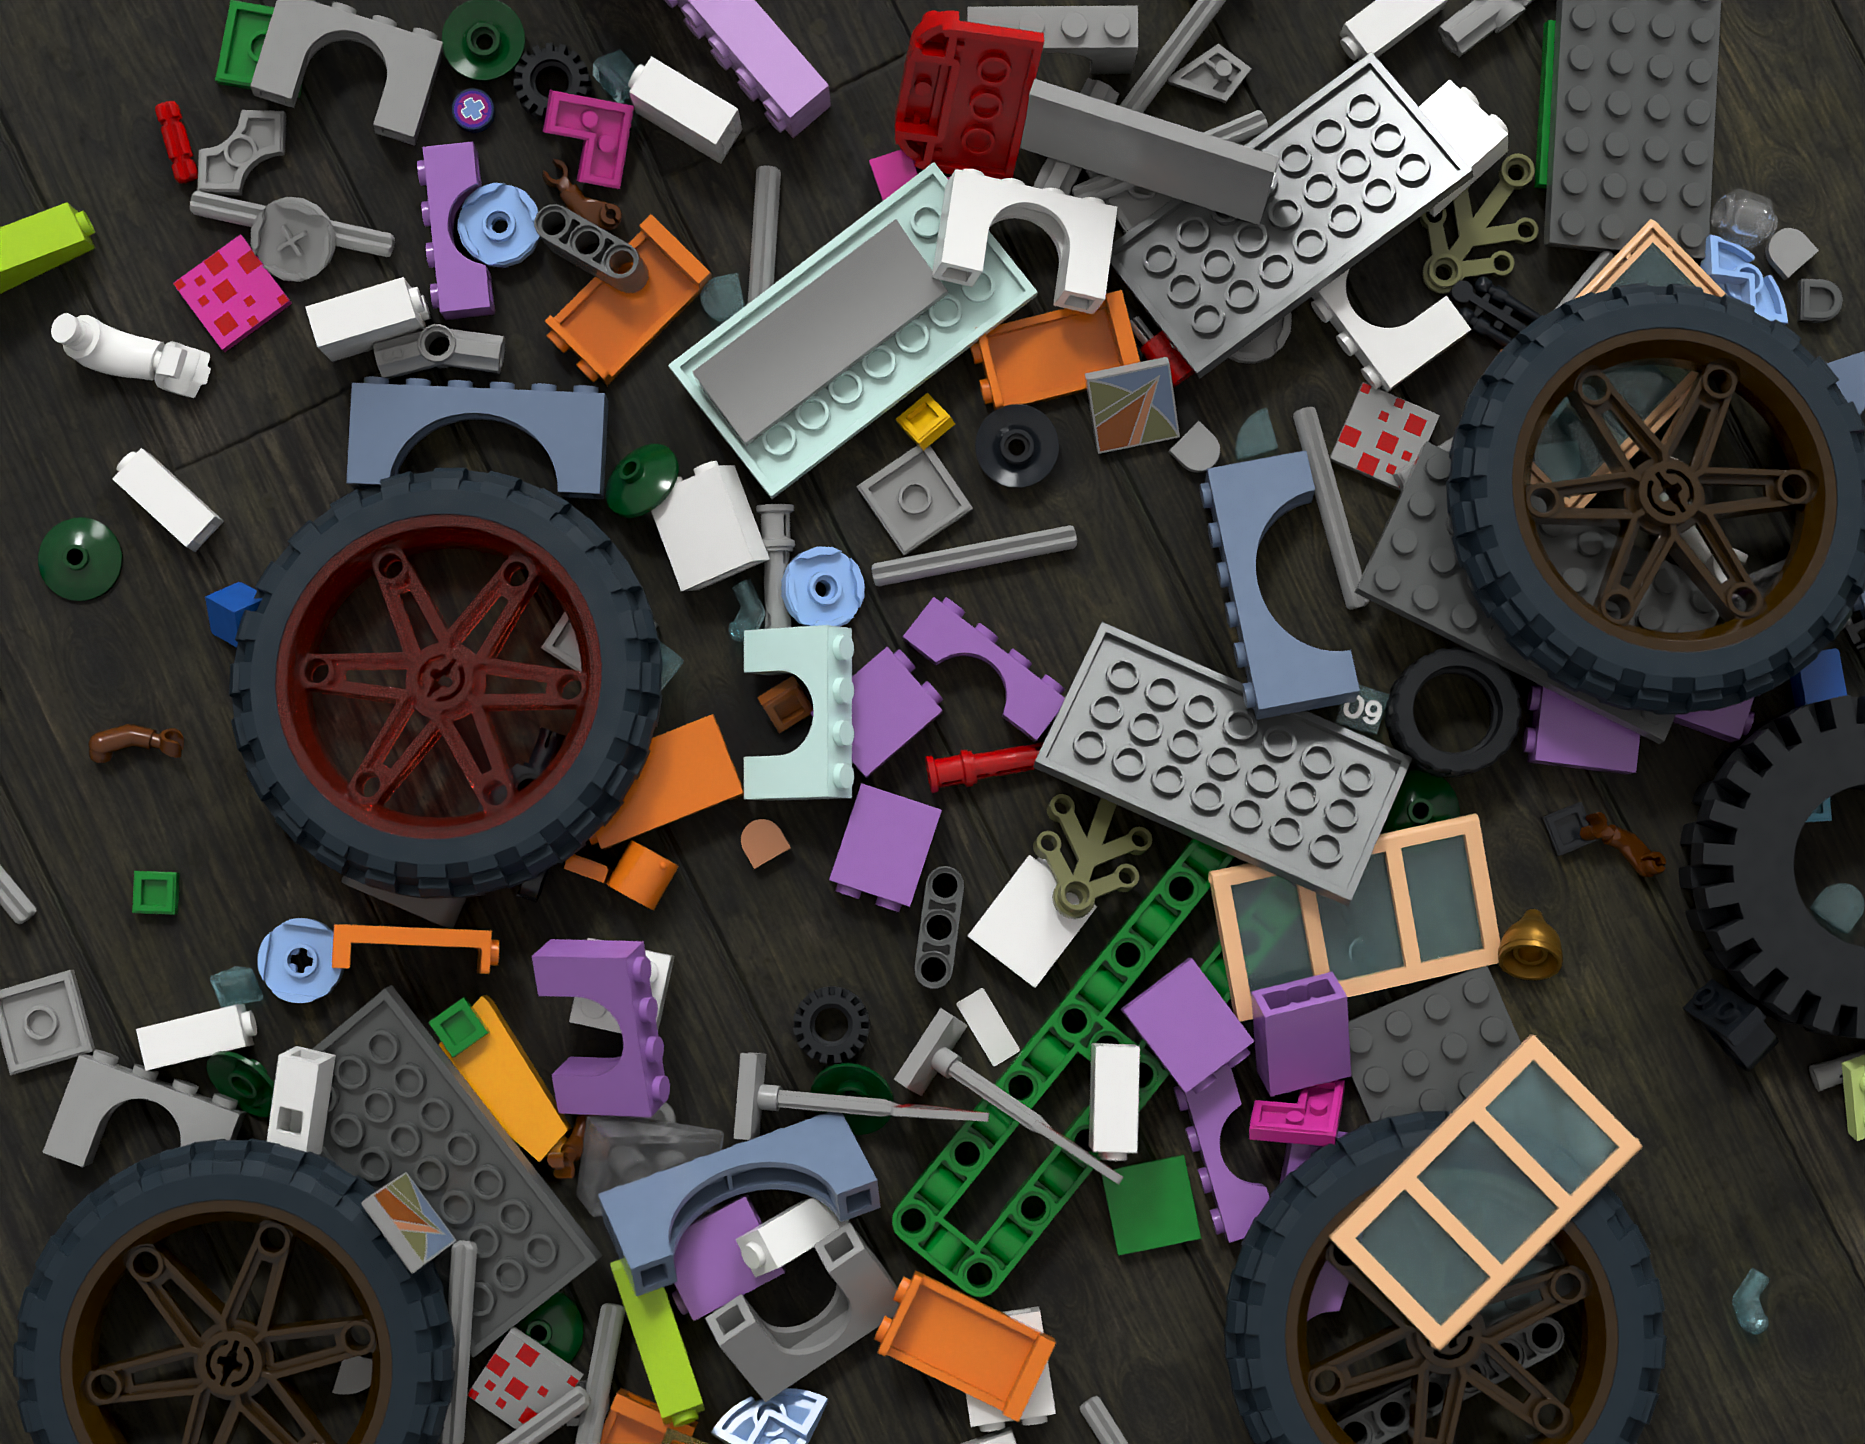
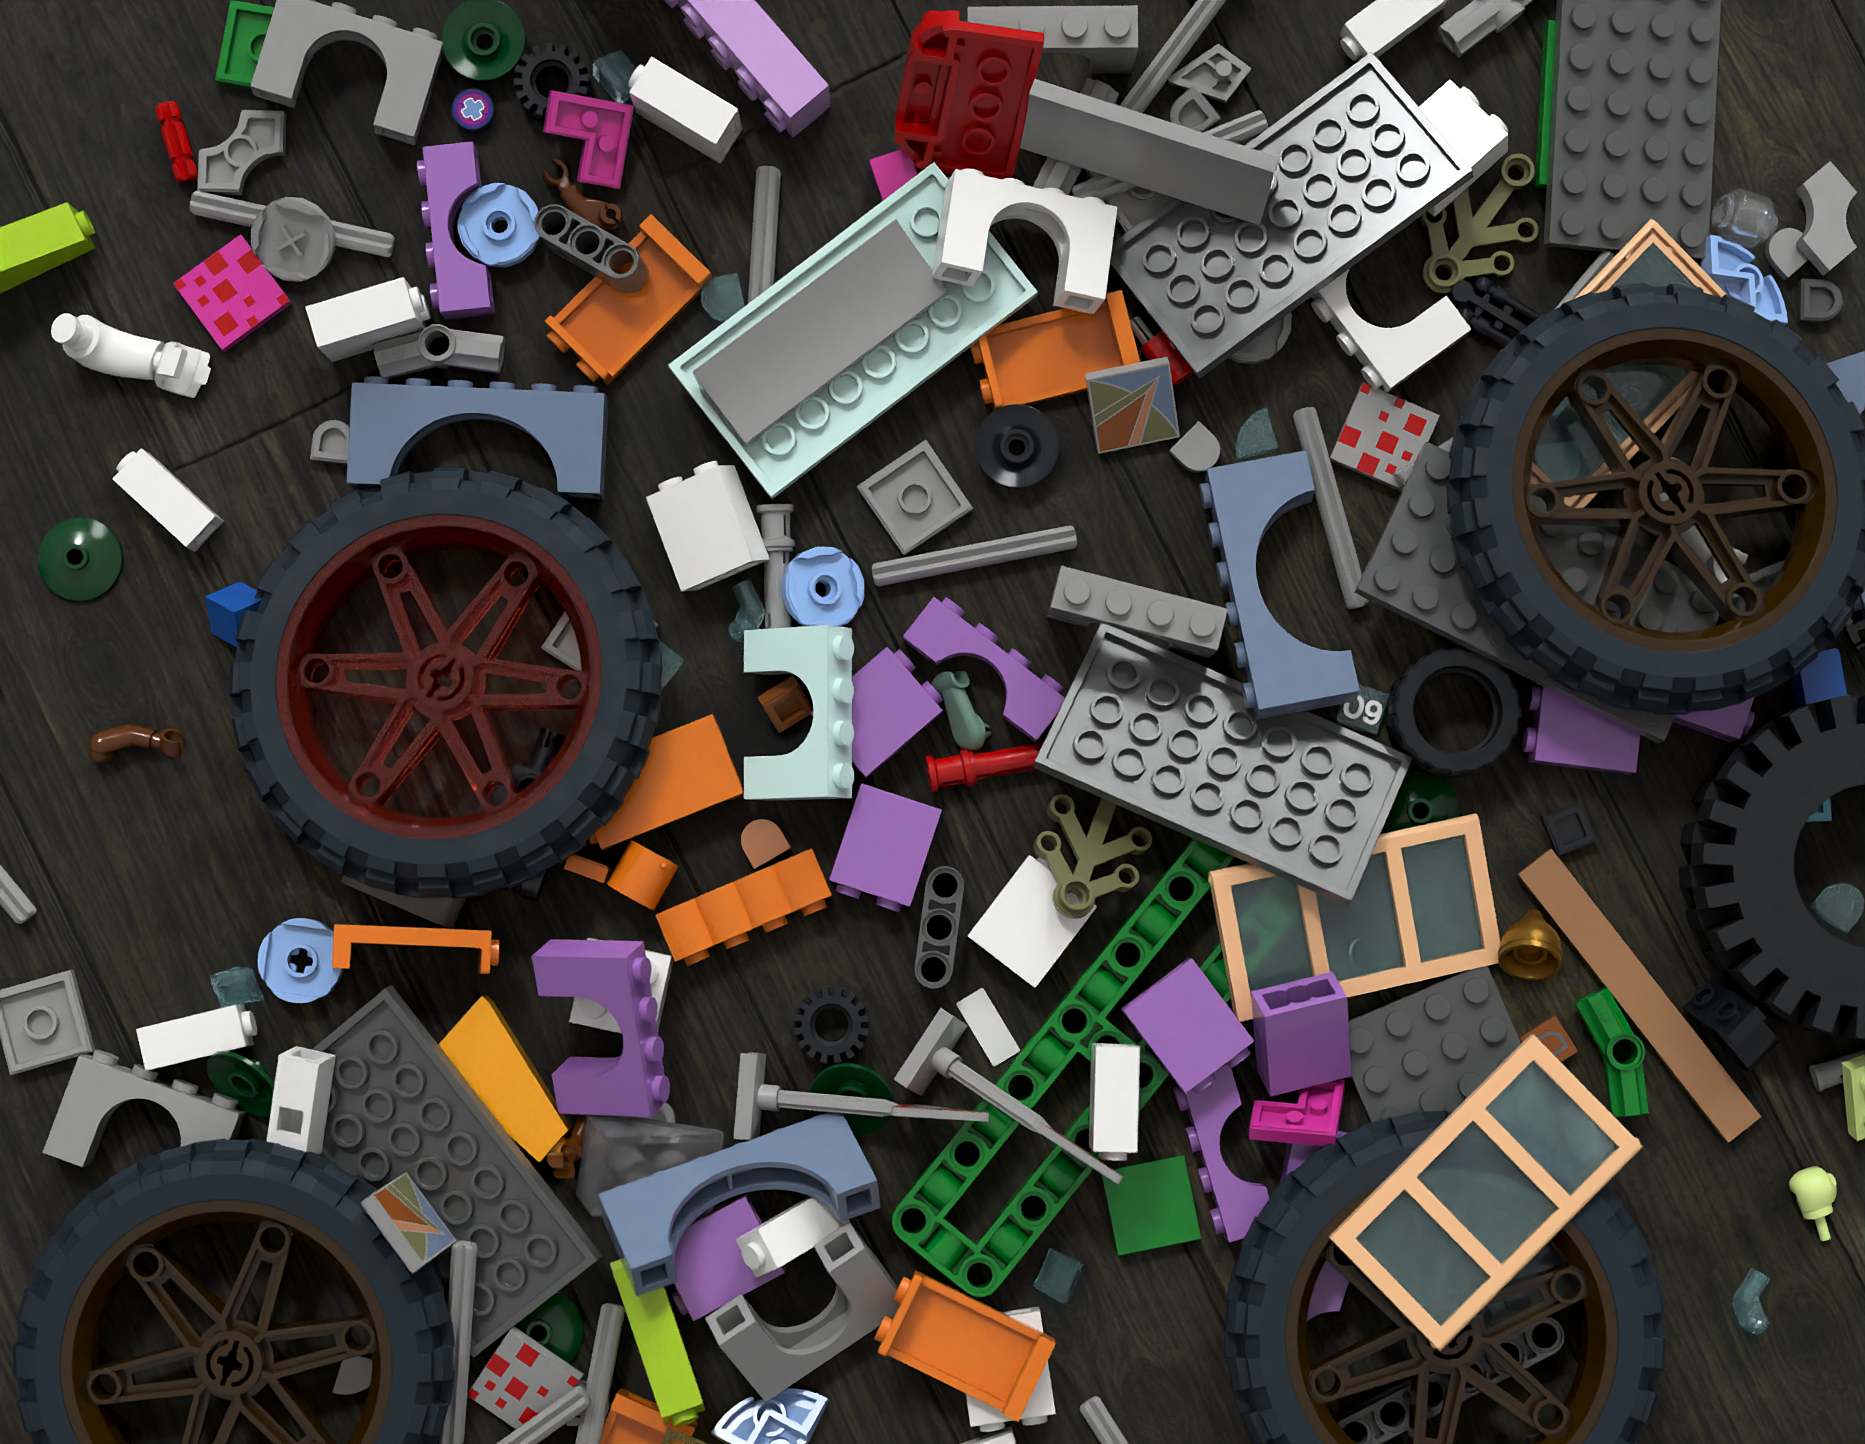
(155, 892): green tile -> none
(331, 443): none -> light grey tile
(459, 1027): green tile -> none
(642, 480): dark green dish -> none
(744, 905): none -> orange brick
(925, 421): yellow tile -> none
(966, 726): none -> sand green piece
(1058, 1275): none -> clear light blue slope
(1182, 622): none -> light grey arch
(1193, 111): none -> light grey tile
(1553, 1038): none -> dark orange tile
(1607, 1026): none -> green piece
(1630, 846): reddish brown arm -> none
(1638, 995): none -> medium nougat tile
(1814, 1195): none -> yellowish green piece
(1826, 231): none -> light grey tile

